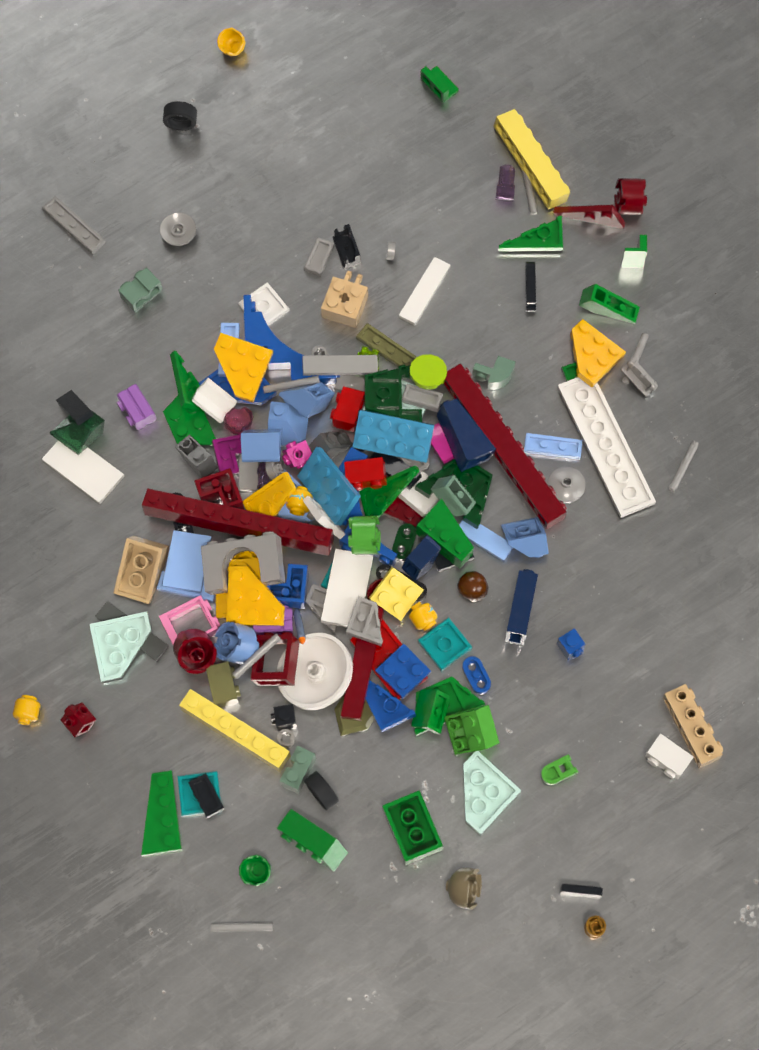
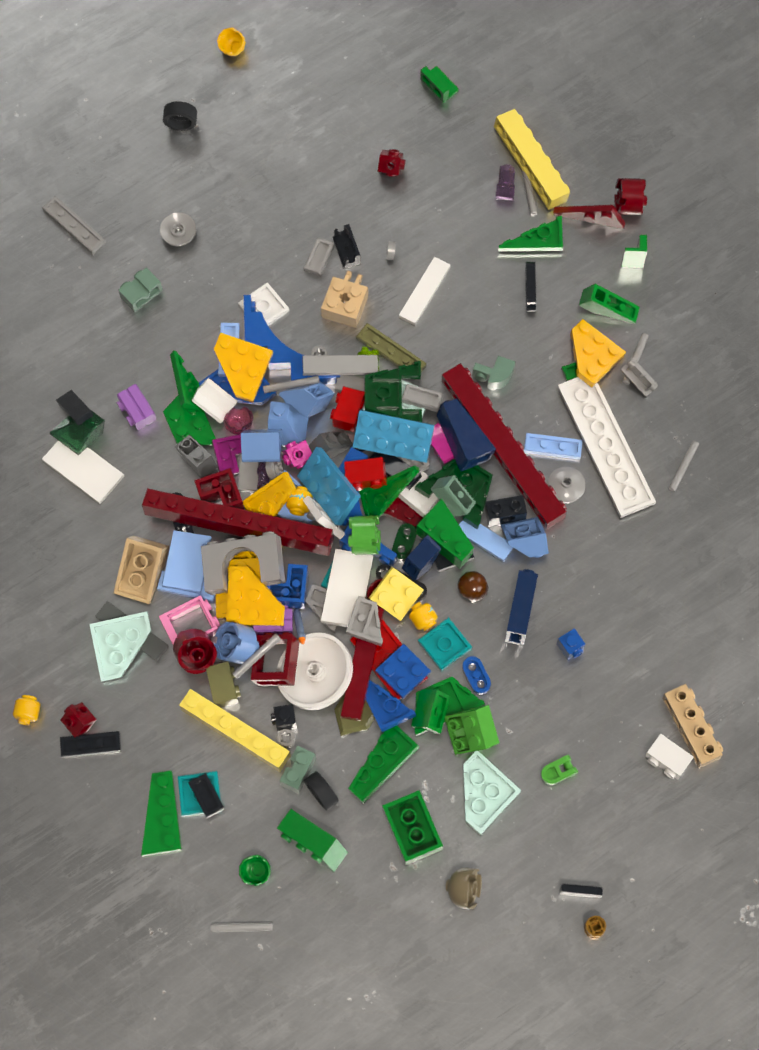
(90, 744): none -> black tile
(387, 757): none -> green wing
(391, 162): none -> dark red brick
(428, 371): lime tile -> none
(505, 510): none -> black brick

